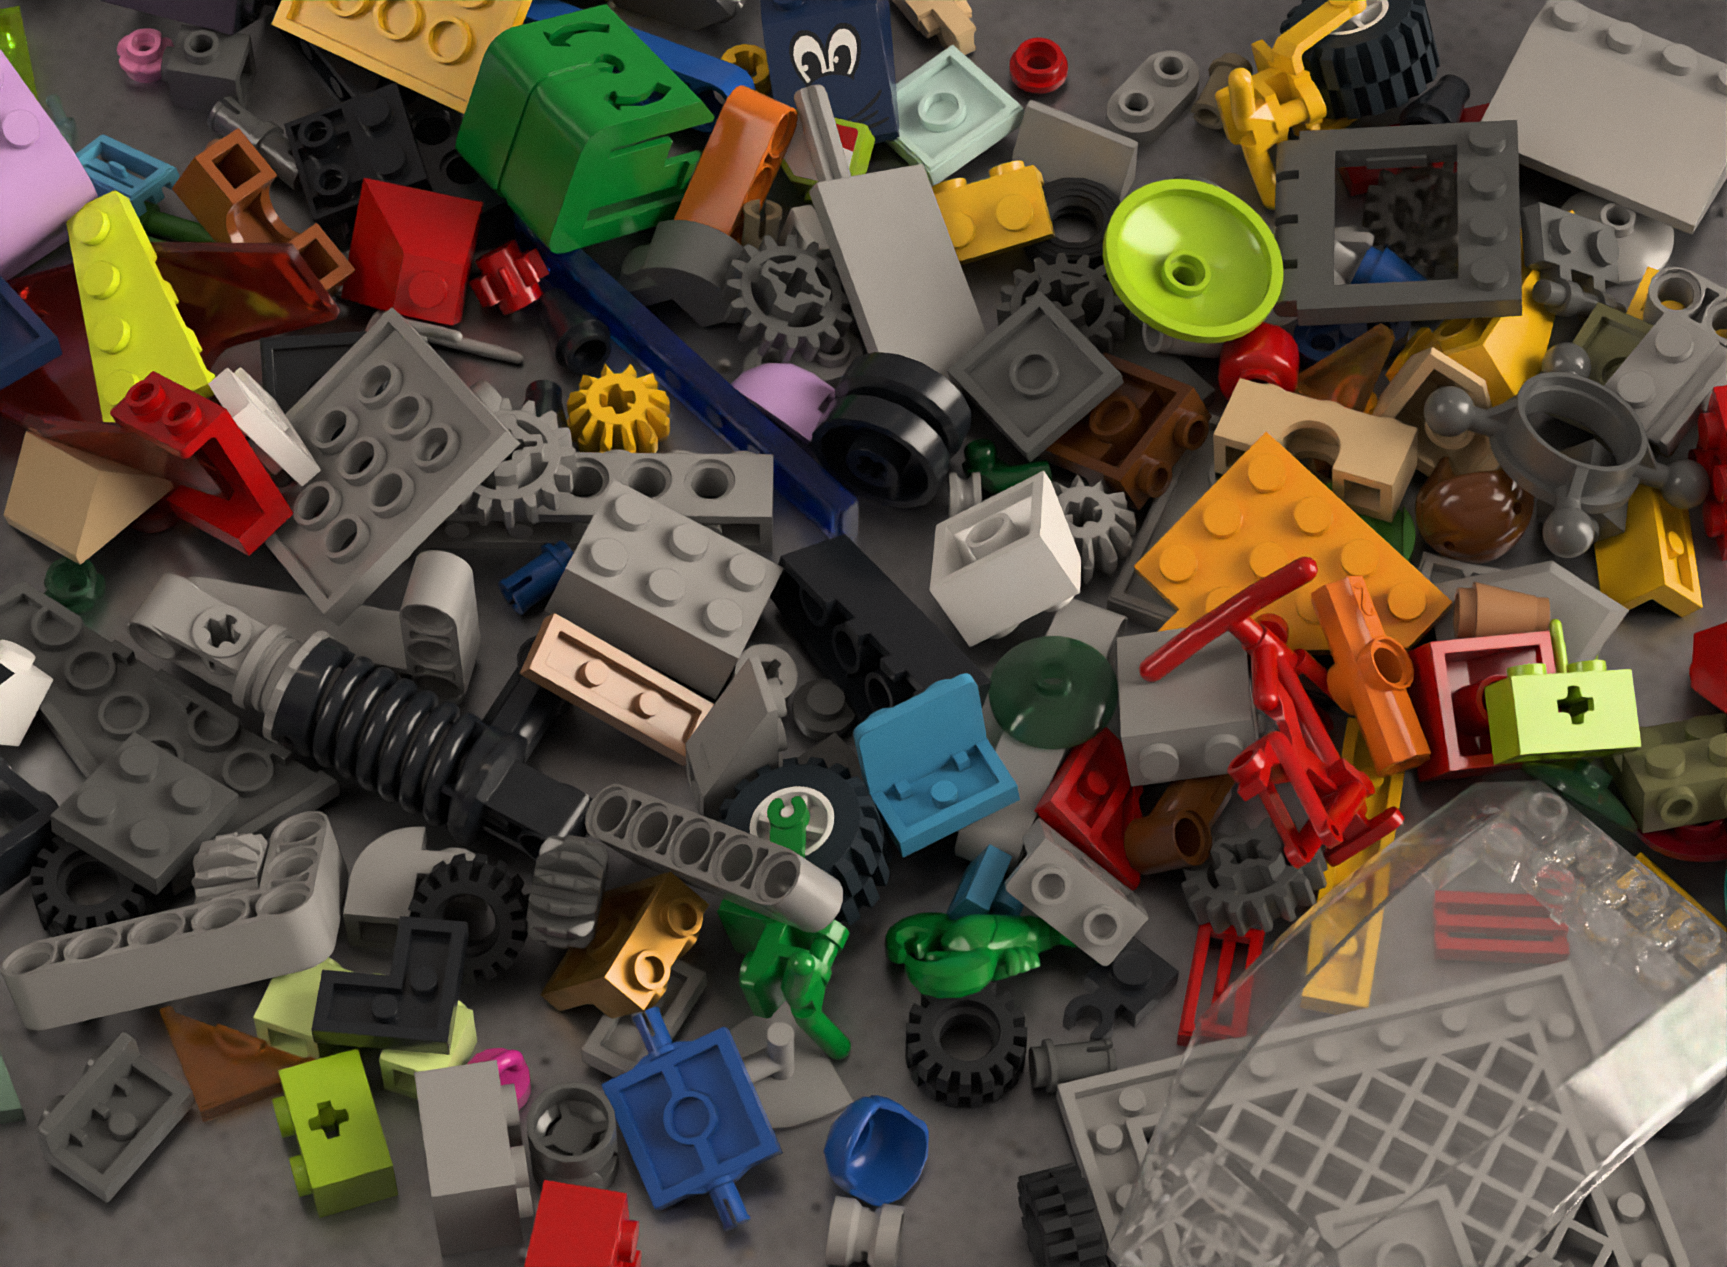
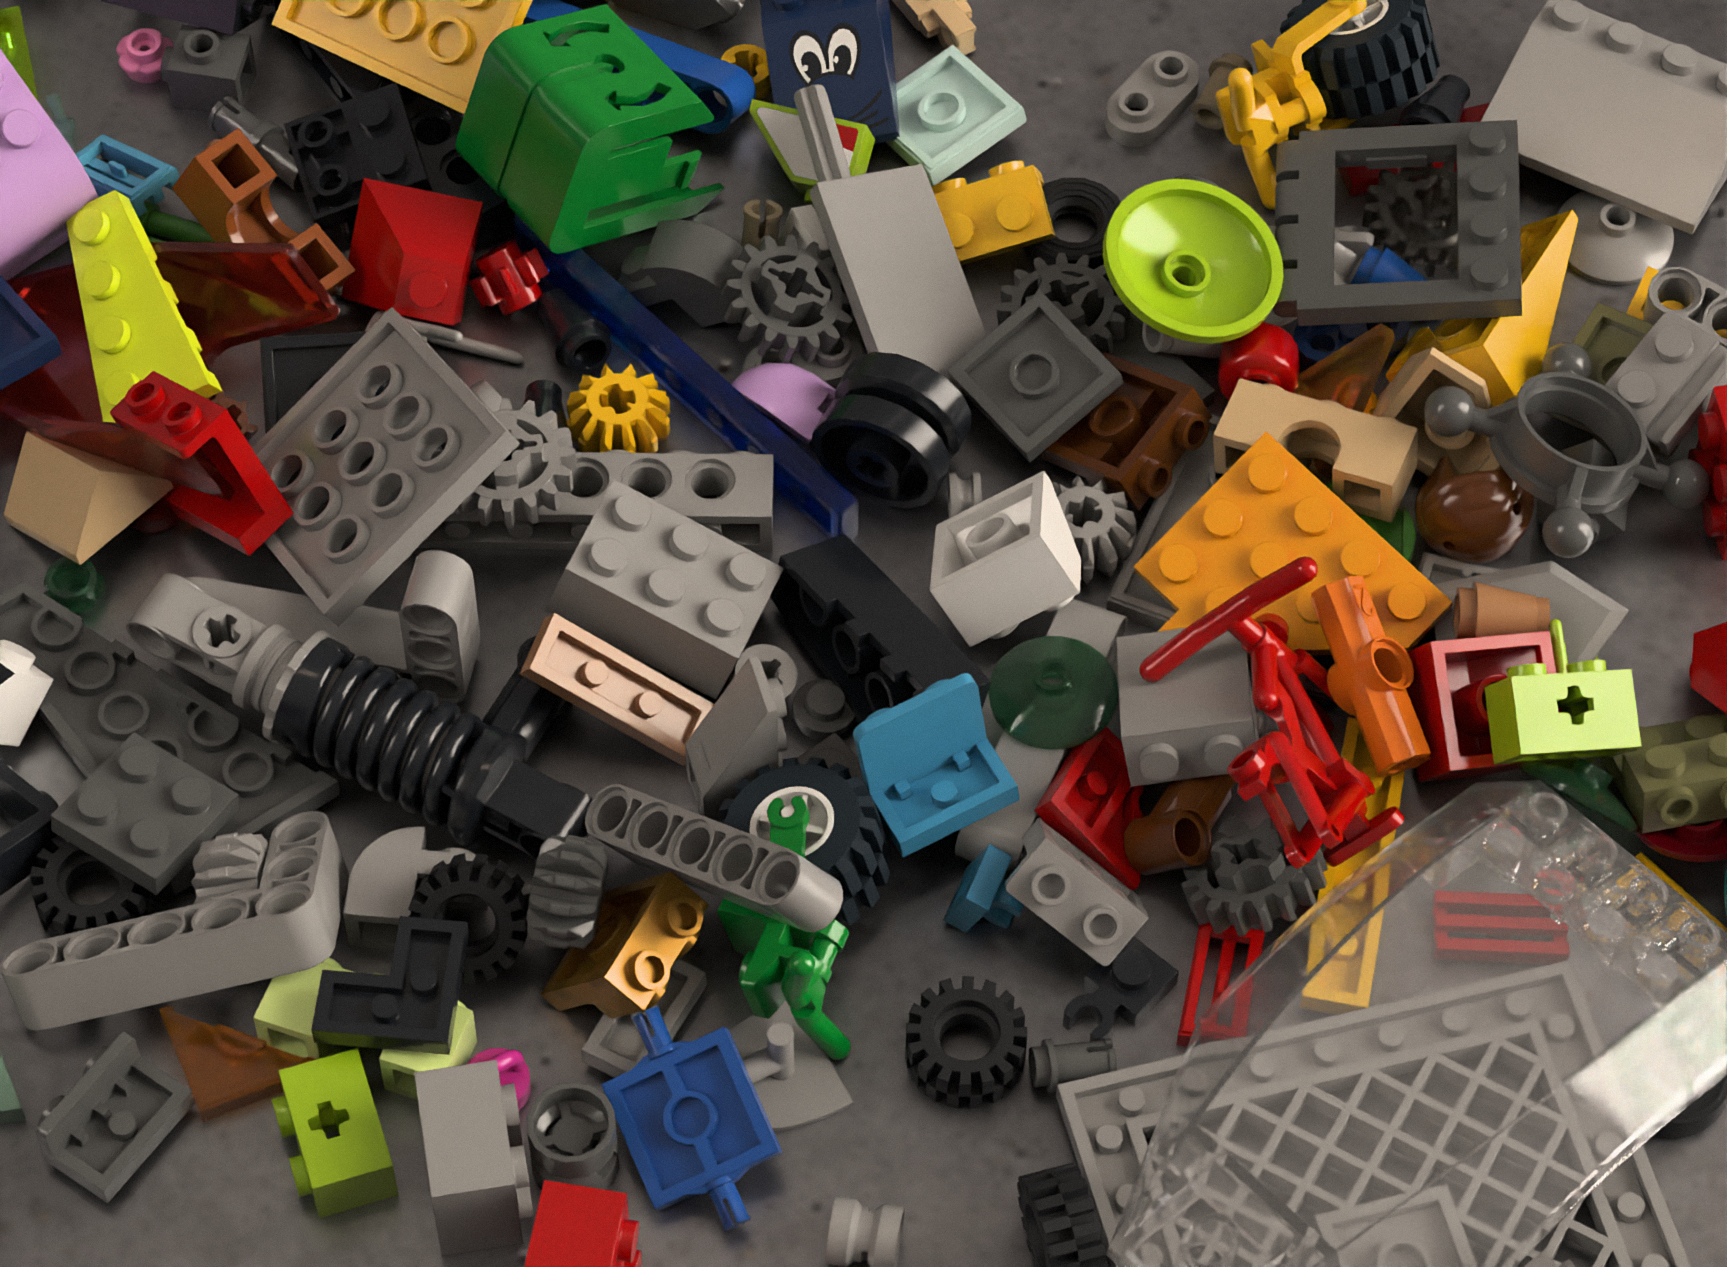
(265, 423): white plate -> none
(537, 577): blue pin -> none
(738, 160): orange beam -> none
(876, 1150): blue hair -> none
(974, 946): green animal -> none
(995, 473): dark green arm -> none
(1038, 66): red plate -> none
(1075, 149): light grey slope -> none
(1573, 258): dark grey plate -> none
(1651, 556): yellow panel -> none

